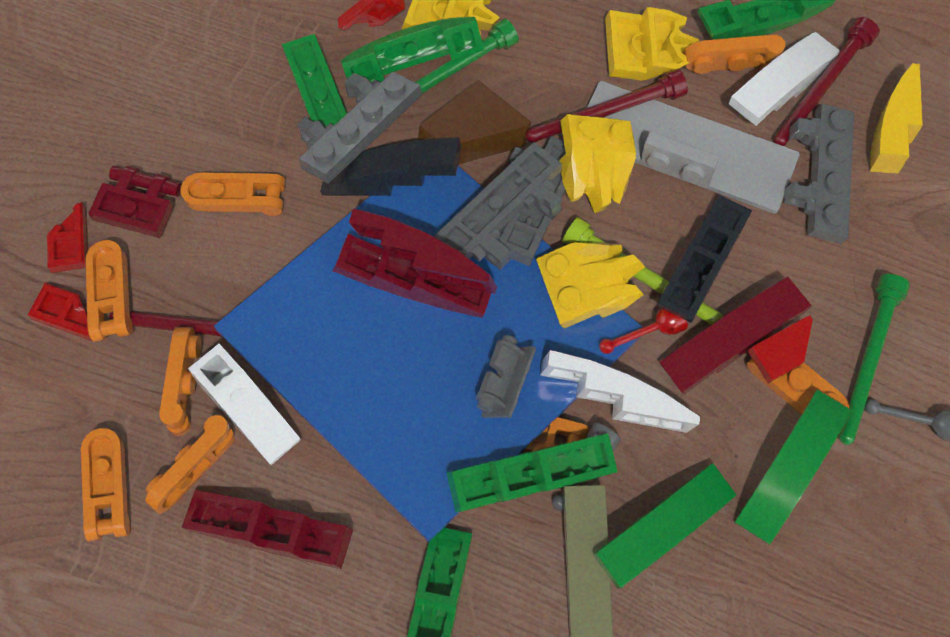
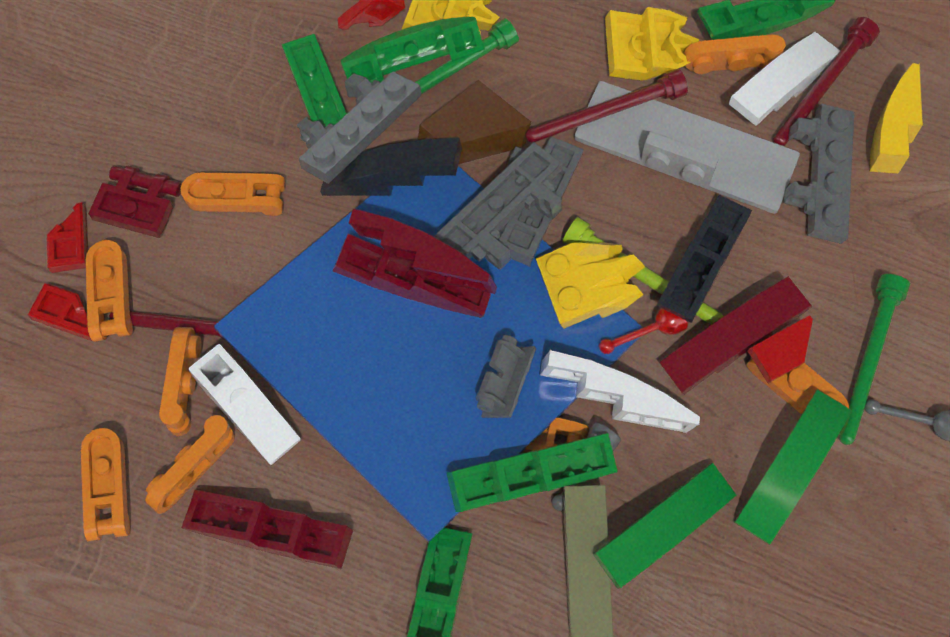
(597, 159): yellow plate -> none

